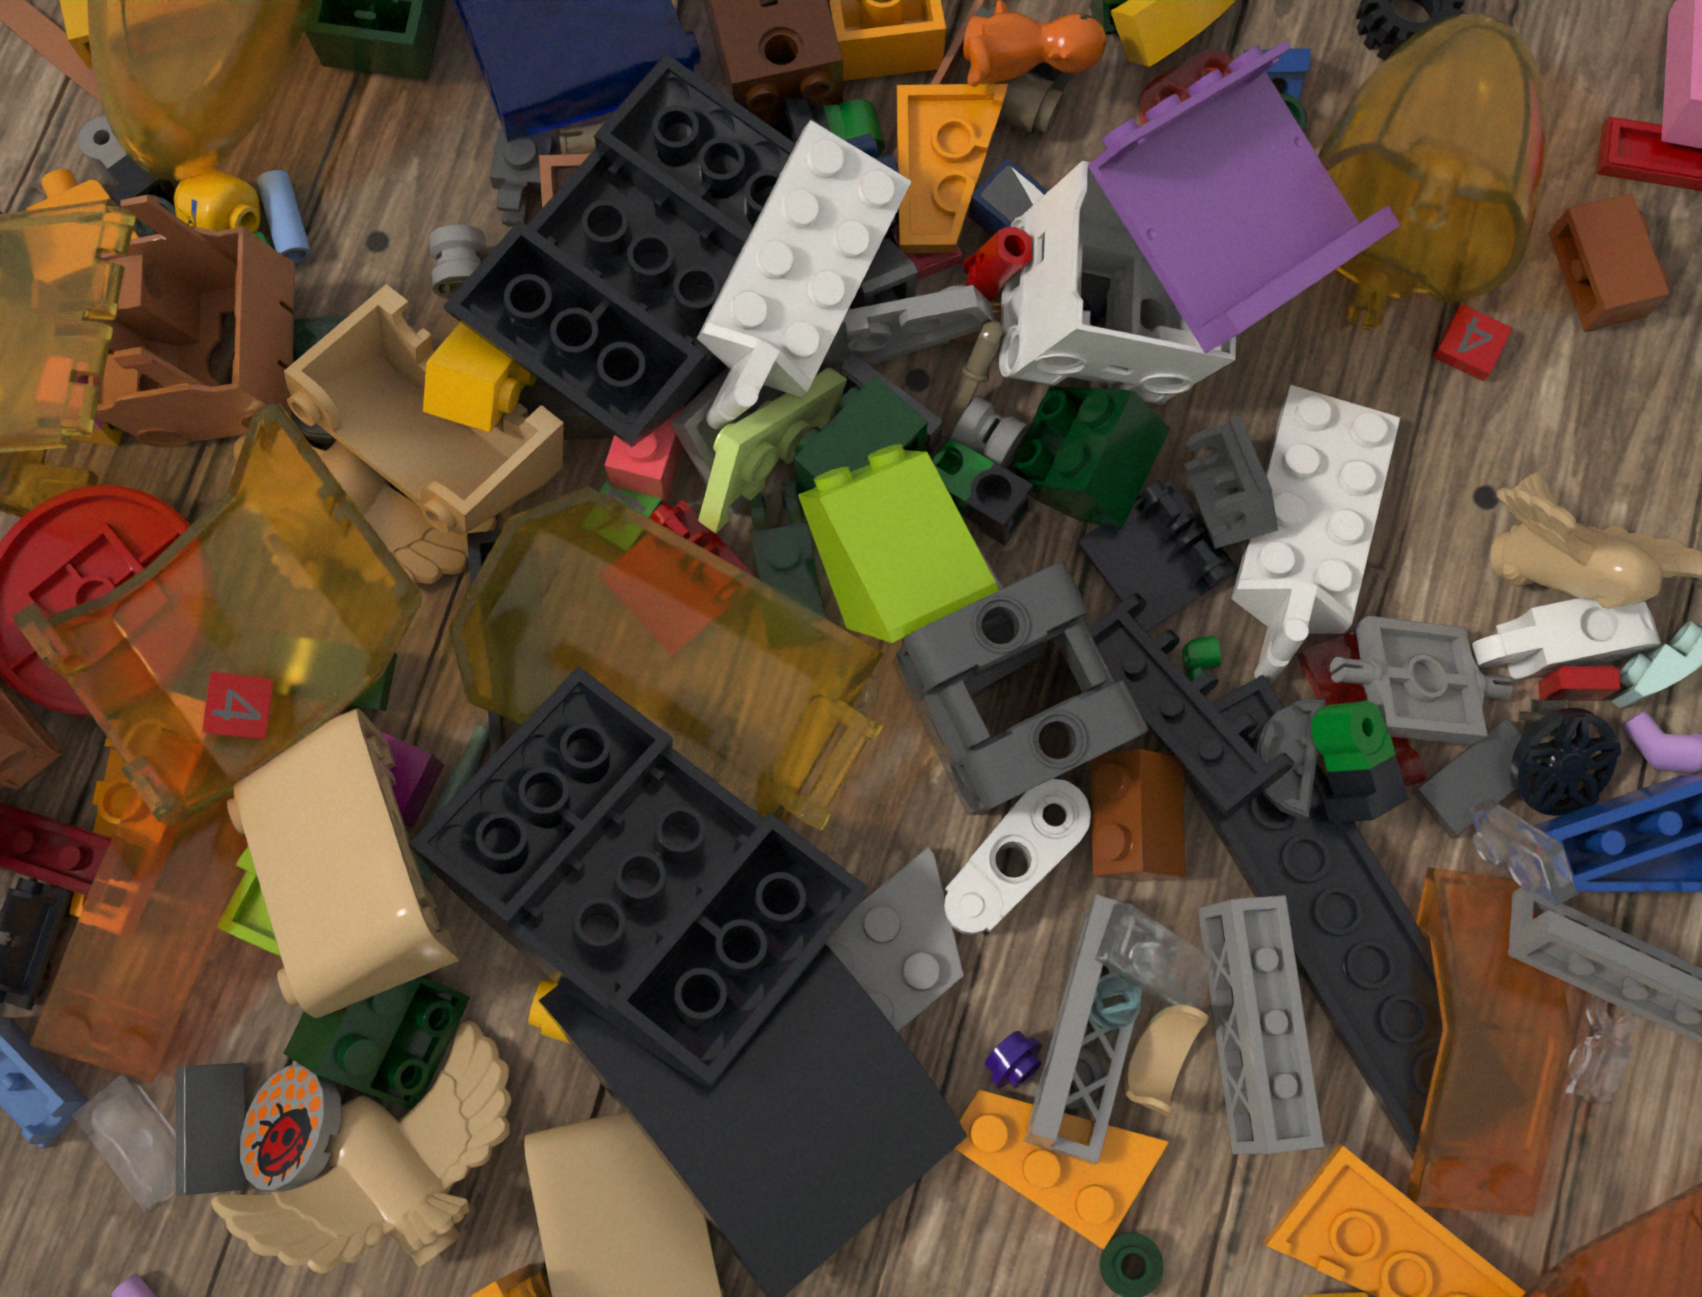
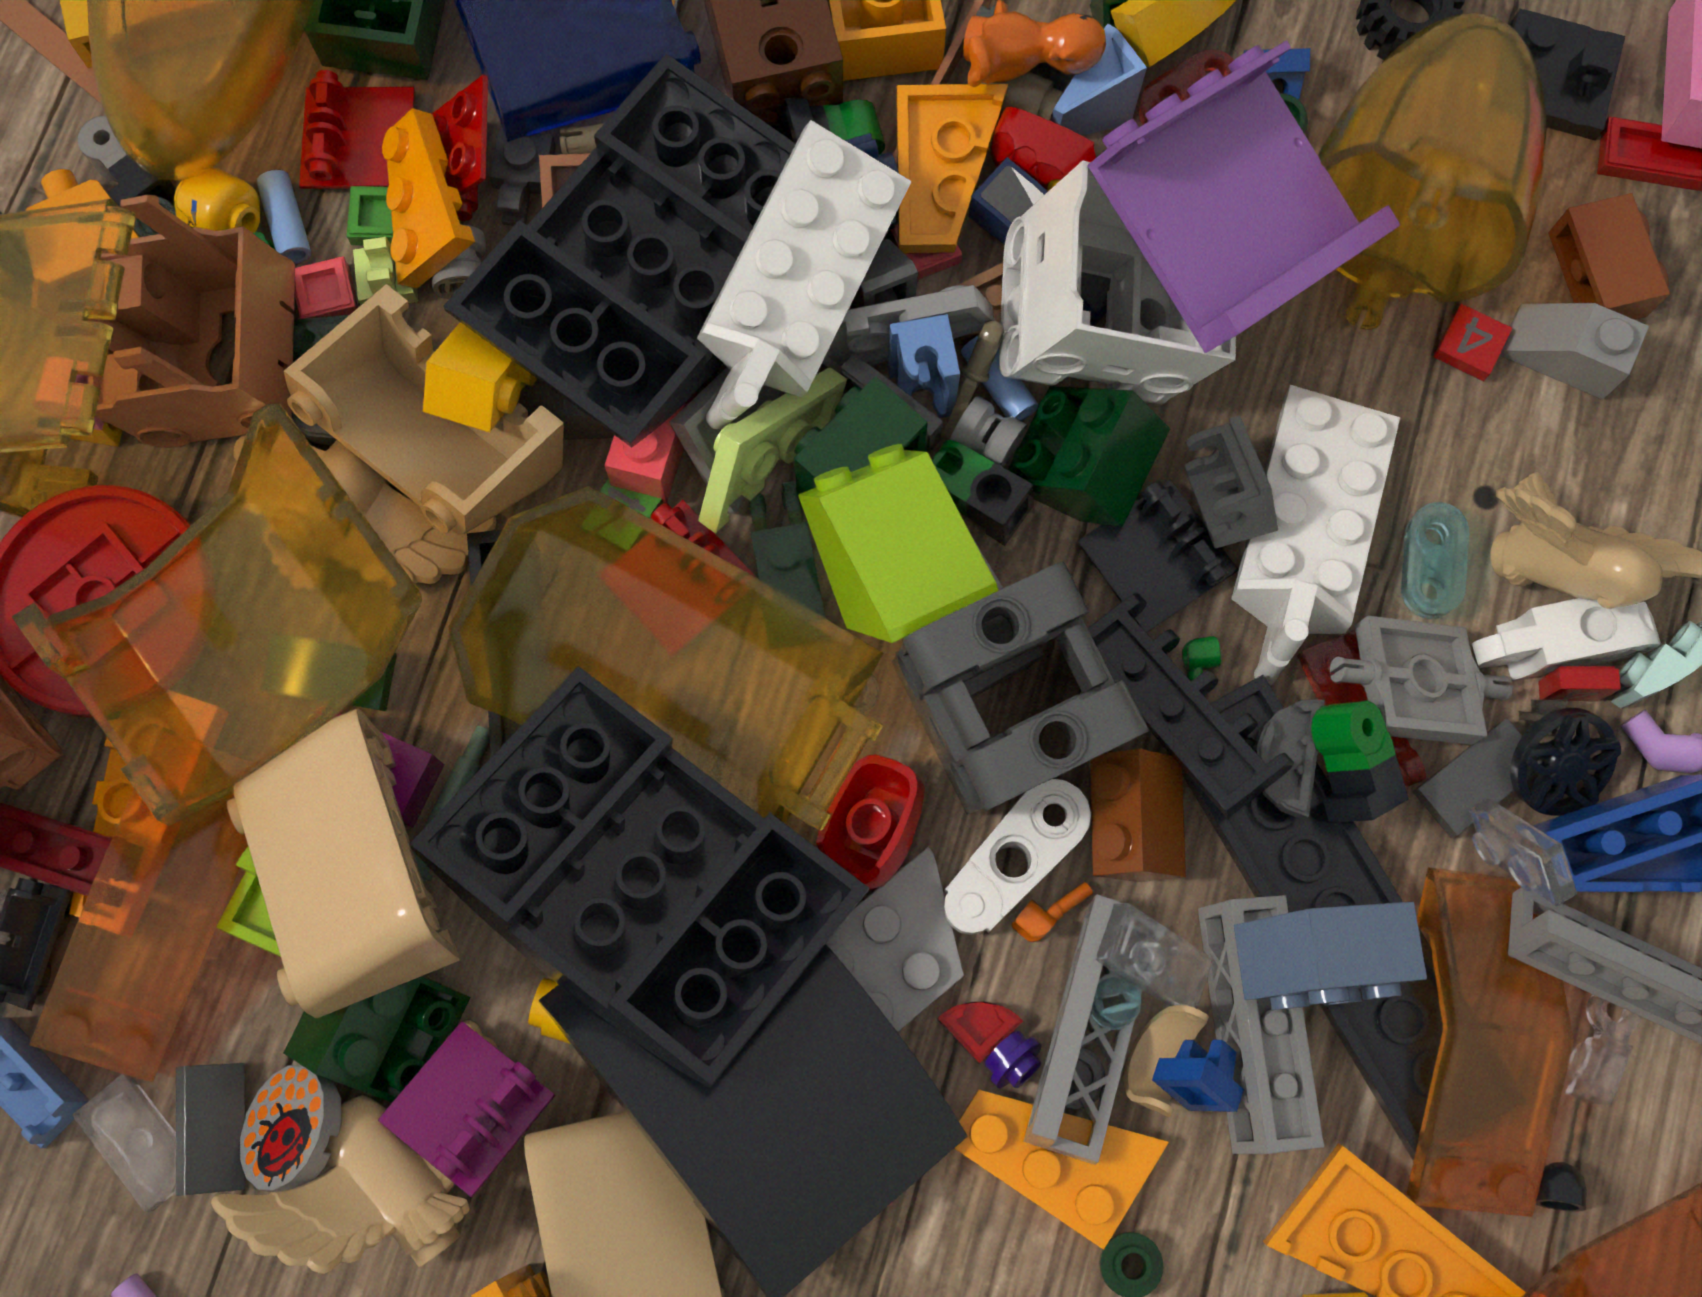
(237, 705): red tile -> none
(325, 289): none -> coral tile
(347, 132): none -> red hinge
(368, 215): none -> bright green tile
(376, 268): none -> yellowish green tile
(420, 202): none -> light orange wing
(464, 138): none -> red hinge
(467, 1108): none -> magenta hinge
(873, 819): none -> red piece
(925, 358): none -> medium blue hinge
(979, 1026): none -> red tile
(998, 261): red bar -> none
(1008, 393): none -> light blue hinge
(1035, 922): none -> orange hand
(1039, 146): none -> red piece
(1106, 92): none -> light blue slope
(1200, 1077): none -> blue tile
(1330, 955): none -> sand blue brick
(1436, 564): none -> clear light blue plate
(1562, 1188): none -> black hinge
(1574, 69): none -> black hinge
(1576, 344): none -> light grey slope

